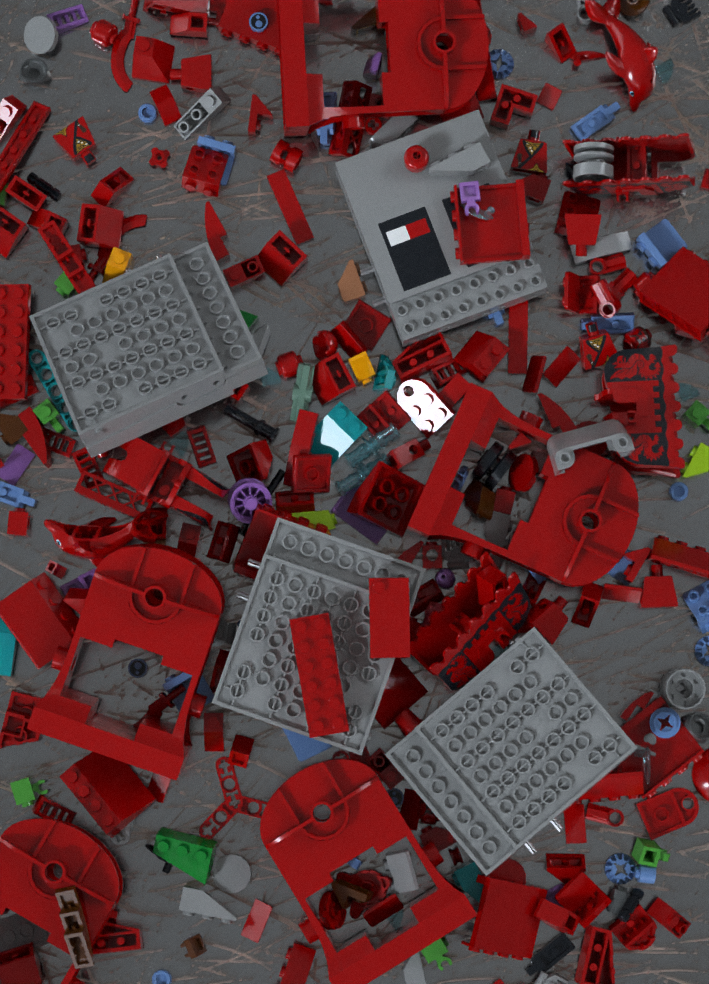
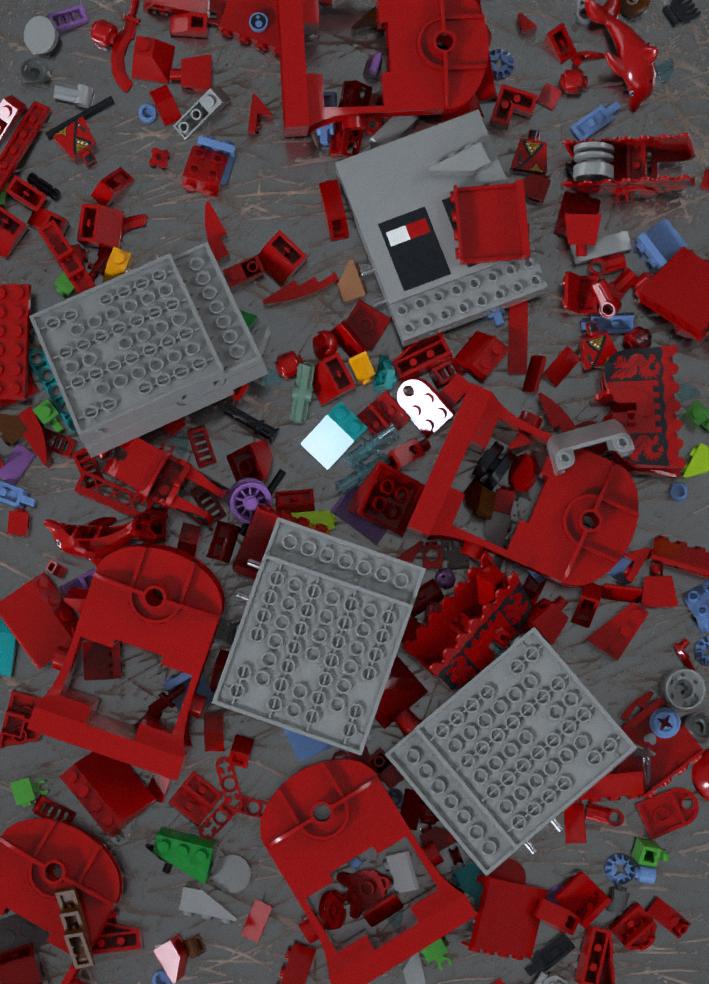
(78, 95): none -> light grey piece
(86, 113): none -> black bar
(102, 661): none -> red bracket
(137, 668): tile -> none
(173, 957): none -> slope
(195, 798): none -> red slope
(198, 489): none -> red slope
(290, 207): red tile -> none
(293, 158): red wheel -> none
(293, 292): none -> red slope
(302, 440): red slope -> none
(311, 473): red tile -> none
(319, 675): red brick -> none
(334, 210): none -> red slope
(346, 891): reddish brown slope -> none
(389, 618): red brick -> none
(419, 164): red head -> none
(460, 478): medium blue gear -> none
(470, 194): medium lavender plate -> none
(485, 215): clear light blue bar -> none
(565, 865): red slope -> none
(573, 81): none -> red head
(618, 631): none -> red wedge
(630, 905): black axle -> none
(684, 657): none -> red bar

